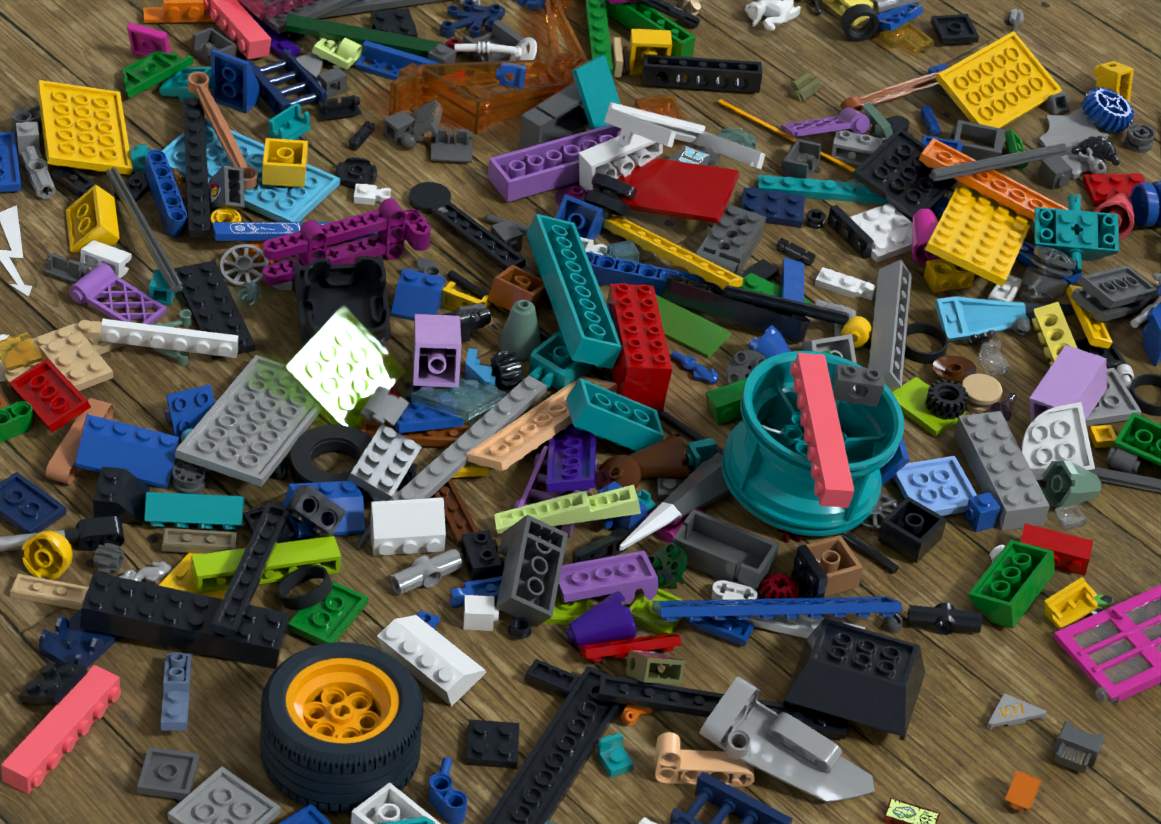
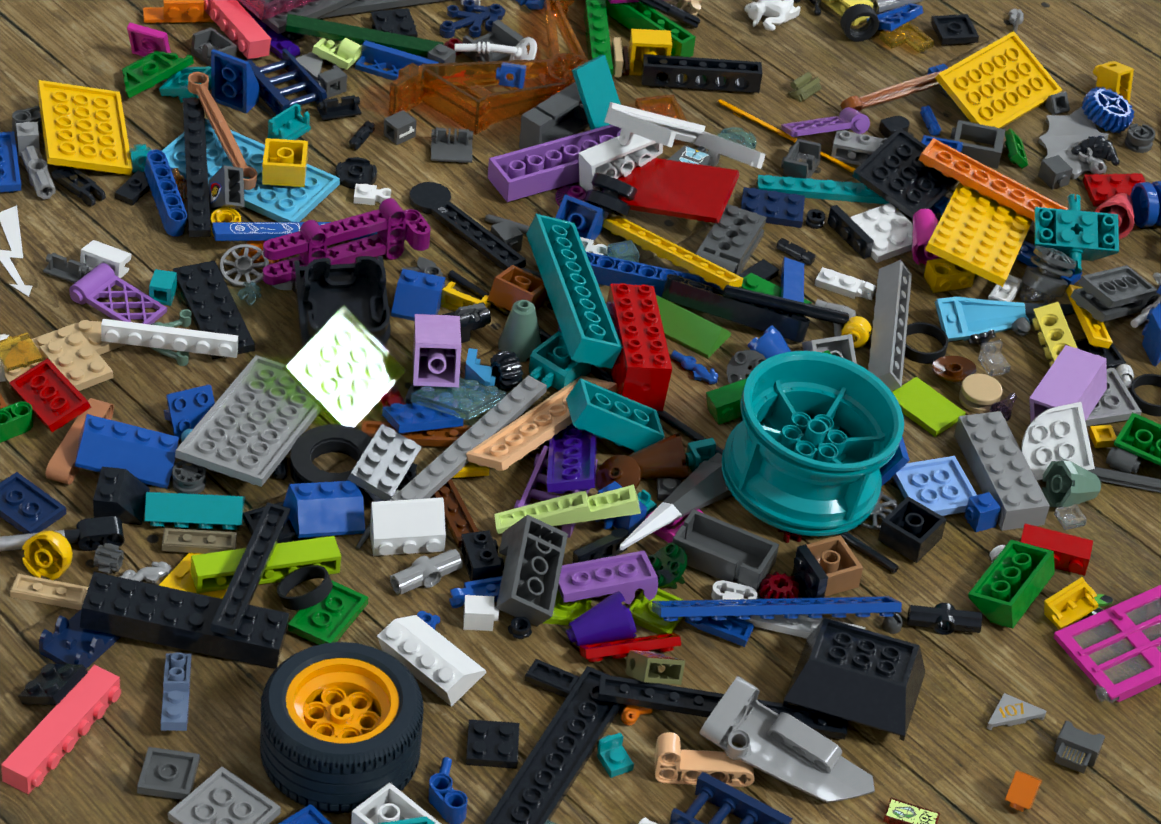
(92, 219): yellow slope -> none
(144, 230): dark grey axle -> none
(317, 506): black brick -> none
(384, 407): light grey cylinder -> none
(425, 120): dark grey gear -> none
(822, 430): coral brick -> none
(857, 385): dark grey brick -> none
(880, 126): sand green hinge -> none
(948, 391): black tyre -> none
(998, 162): dark grey axle -> none

